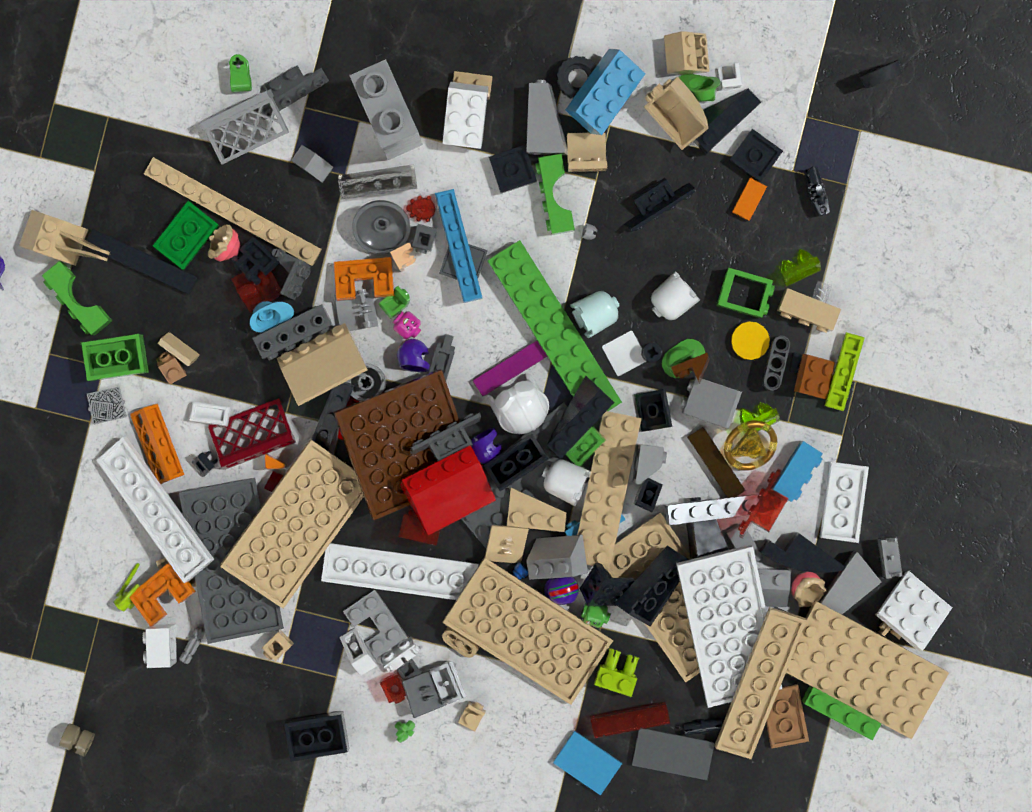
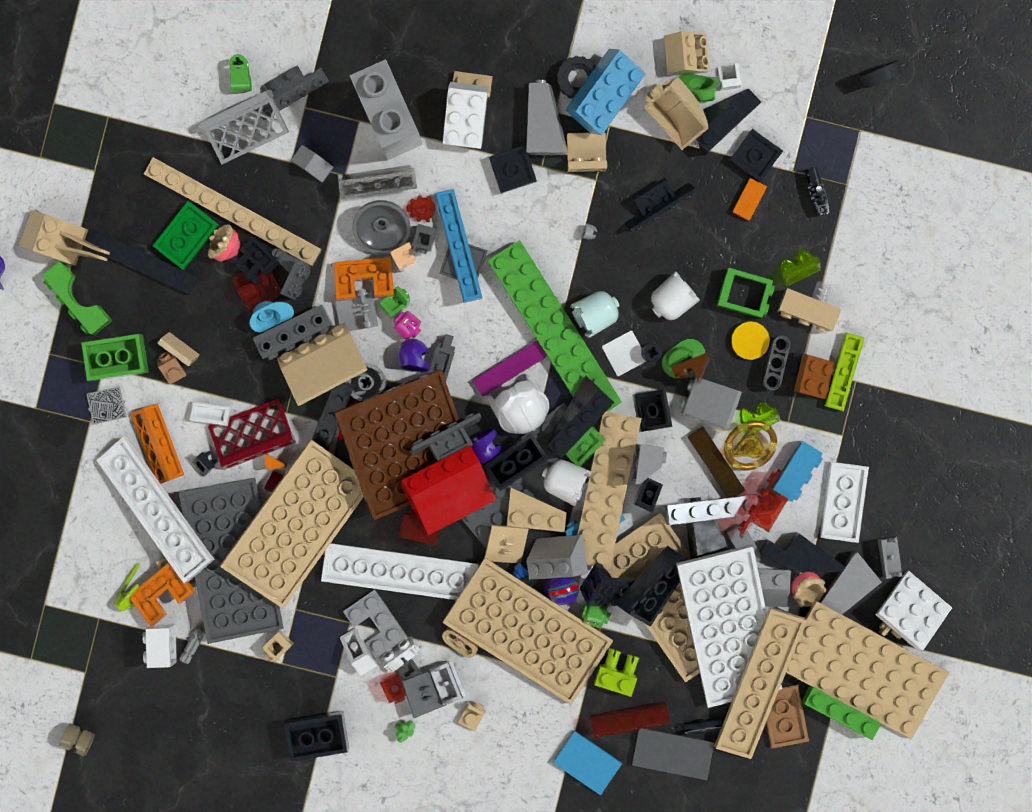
(551, 170): bright green arch -> none

